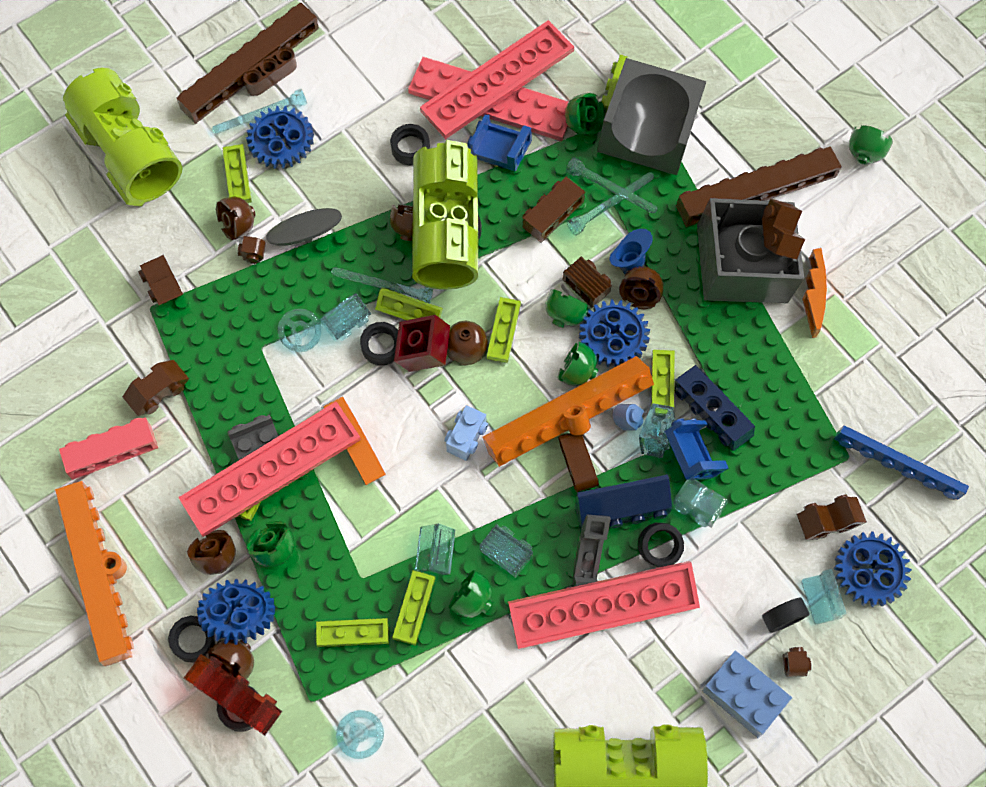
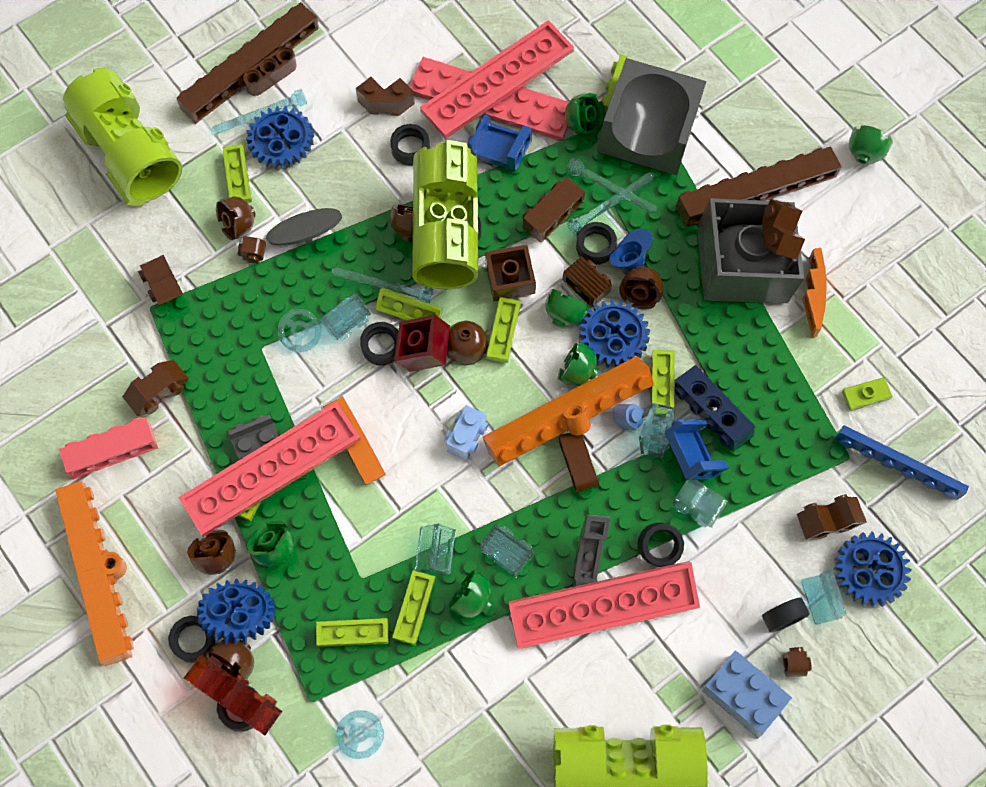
(394, 99): none -> reddish brown brick
(510, 272): none -> reddish brown brick
(596, 228): none -> black tyre
(627, 501): dark blue slope -> none
(867, 394): none -> lime plate

